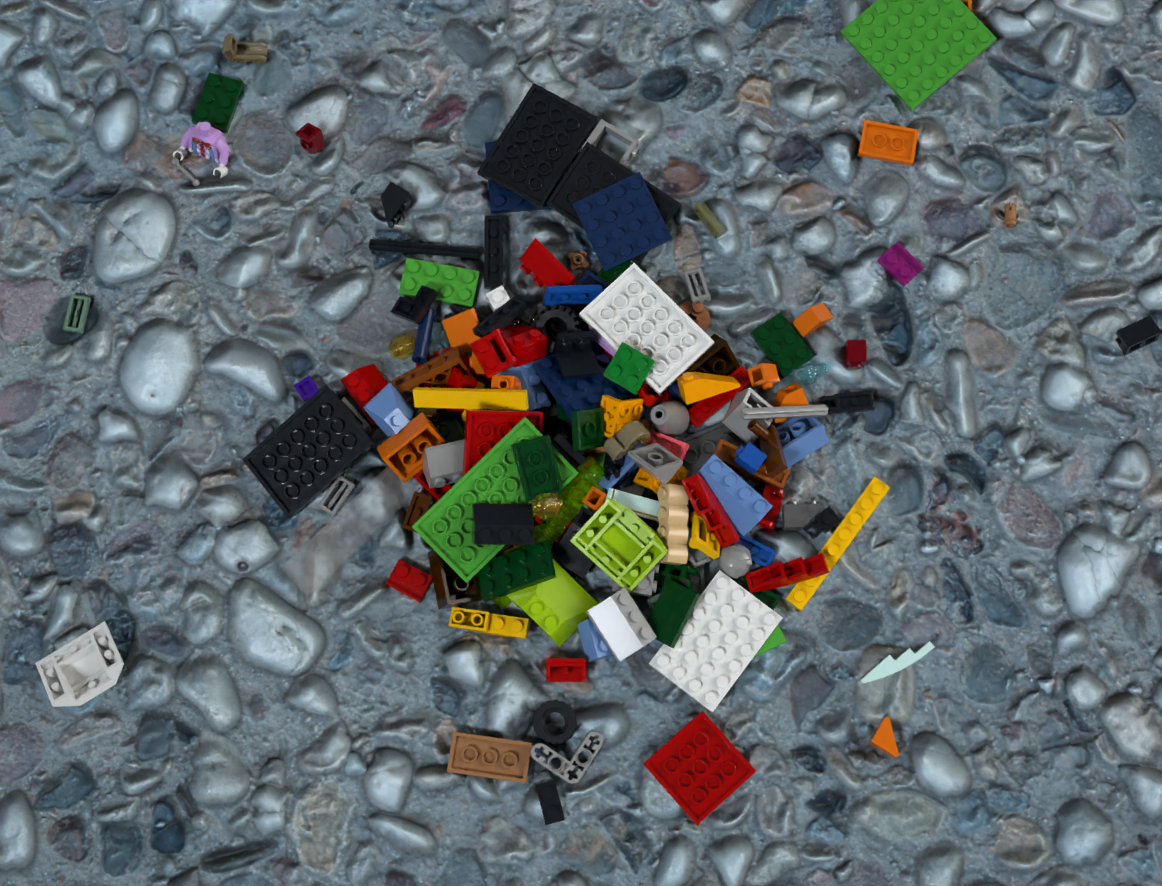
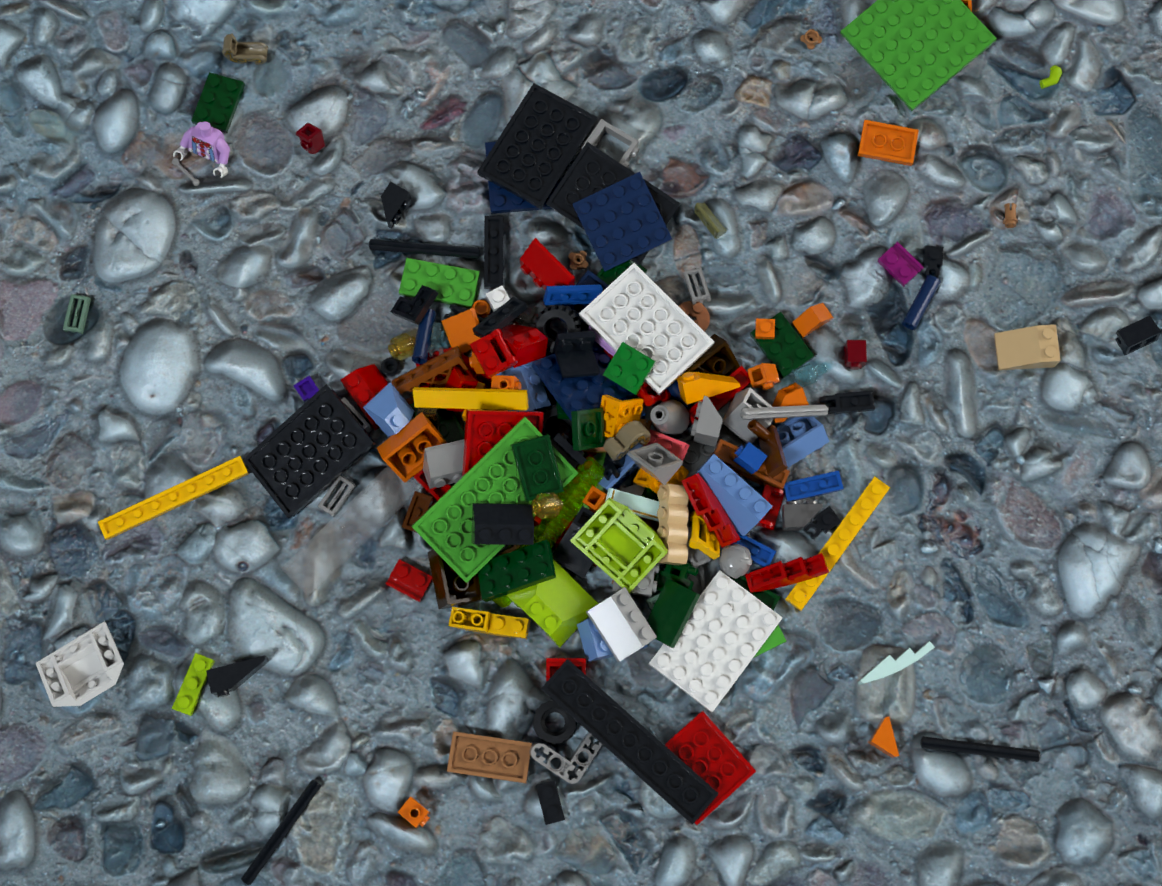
(173, 498): none -> yellow plate
(193, 684): none -> lime plate
(230, 677): none -> black slope
(280, 832): none -> black axle
(390, 361): none -> black plate
(414, 813): none -> orange brick
(482, 308): none -> orange plate
(629, 741): none -> black plate
(708, 425): none -> light grey slope
(764, 328): none -> orange plate
(811, 33): none -> medium nougat plate
(813, 486): none -> blue plate
(921, 302): none -> dark blue piece
(933, 259): none -> black plate
(980, 749): none -> black axle
(1027, 348): none -> tan slope
(1053, 79): none -> lime arm

